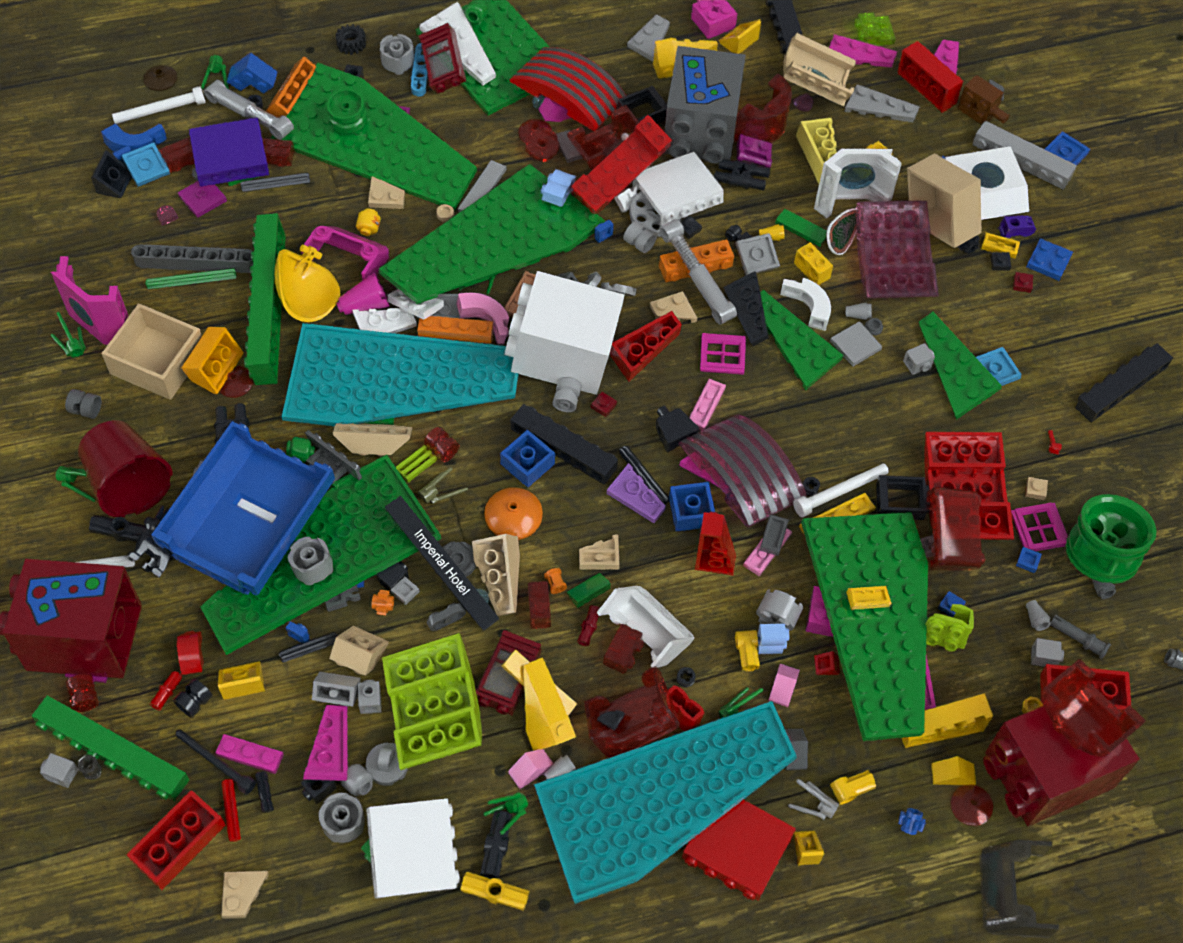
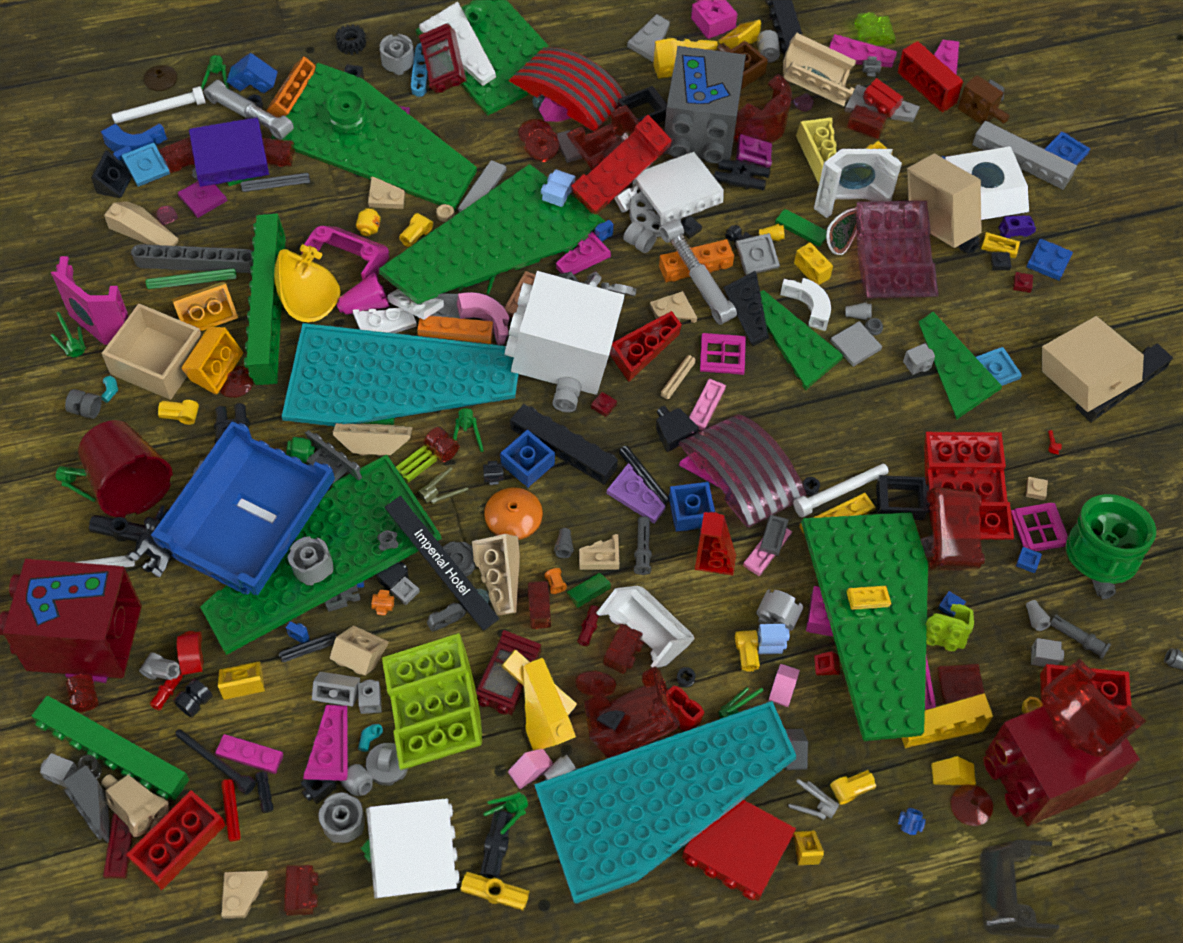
(90, 801): none -> dark grey slope
(111, 388): none -> teal arm
(119, 845): none -> dark red tile
(134, 804): none -> tan piece
(138, 224): none -> tan wedge
(159, 667): none -> light grey piece
(184, 412): none -> yellow piece
(206, 307): none -> light orange slope
(300, 890): none -> clear red brick
(368, 735): none -> teal arm
(385, 536): none -> dark grey plate
(418, 226): none -> yellow piece
(465, 420): none -> green plant
(493, 472): none -> black gear
(564, 544): none -> dark grey cone
(584, 256): none -> dark pink wing
(595, 683): none -> clear red dish
(643, 553): none -> dark grey pin
(677, 377): none -> tan axle
(754, 65): none -> reddish brown brick
(768, 45): none -> light grey wheel
(867, 121): none -> clear red brick
(871, 66): none -> dark grey gear
(882, 98): none -> red brick
(960, 682): none -> clear red tile
(1092, 363): none -> tan container

